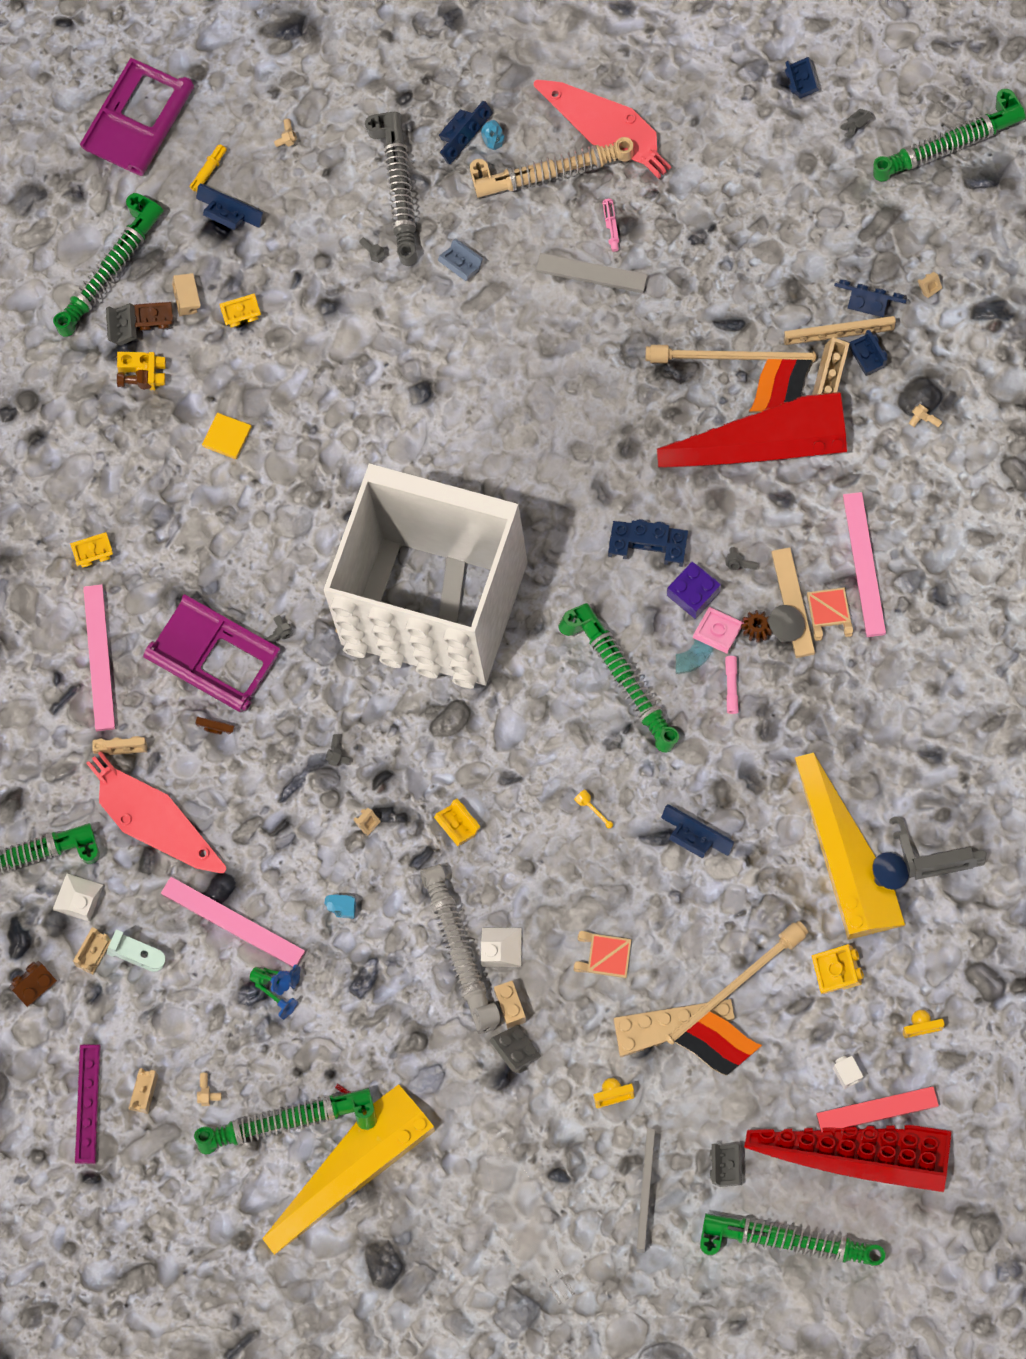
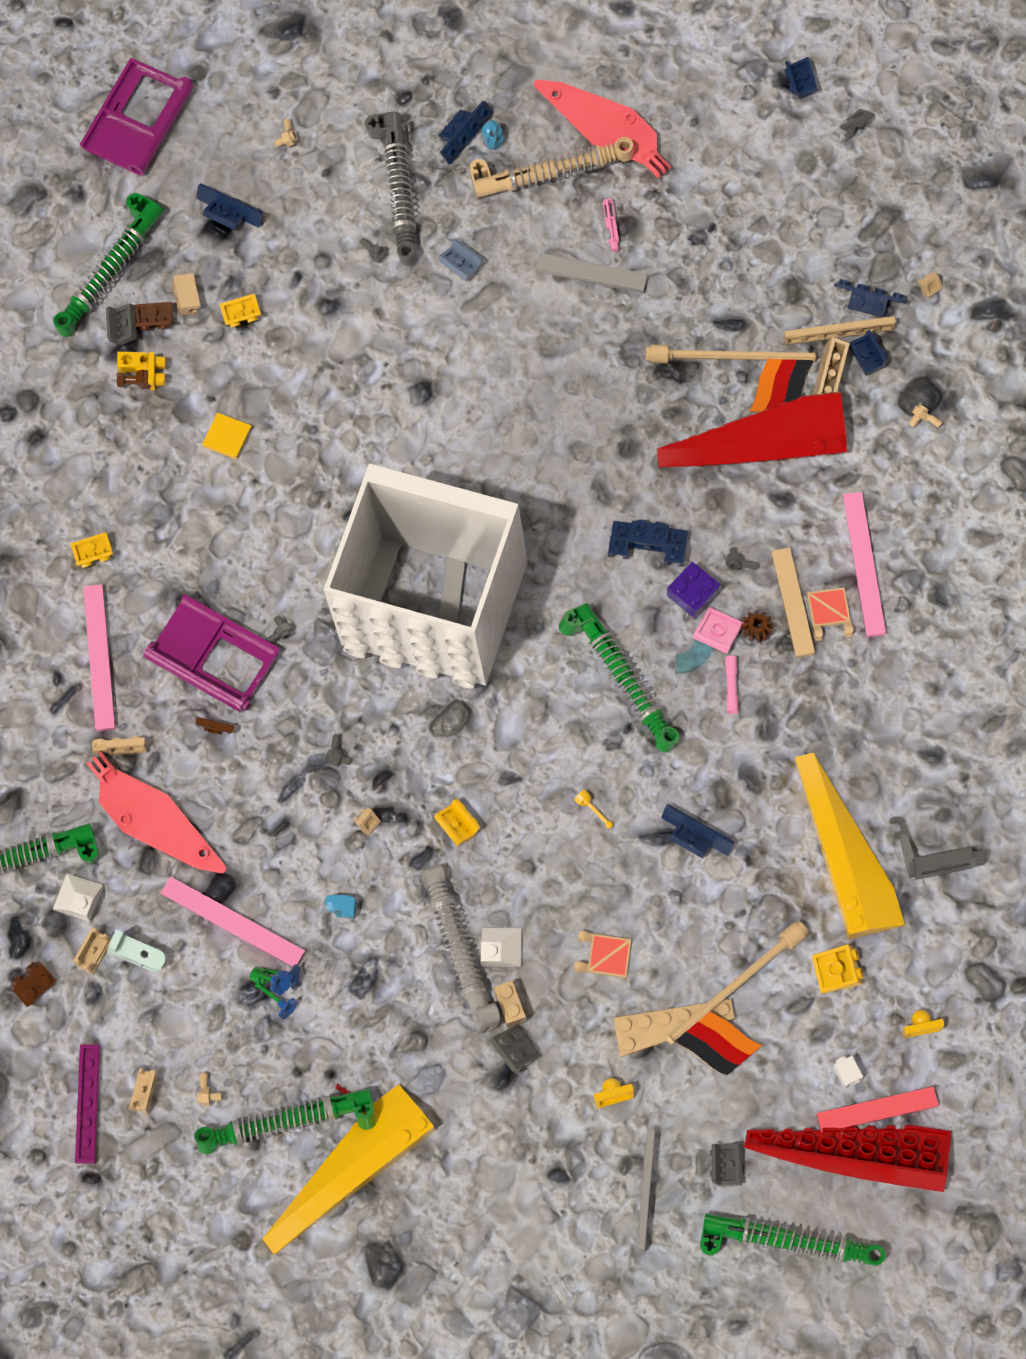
(209, 166): yellow axle -> none
(786, 623): dark grey dish -> none
(890, 871): dark blue dish -> none
(984, 126): green piece -> none

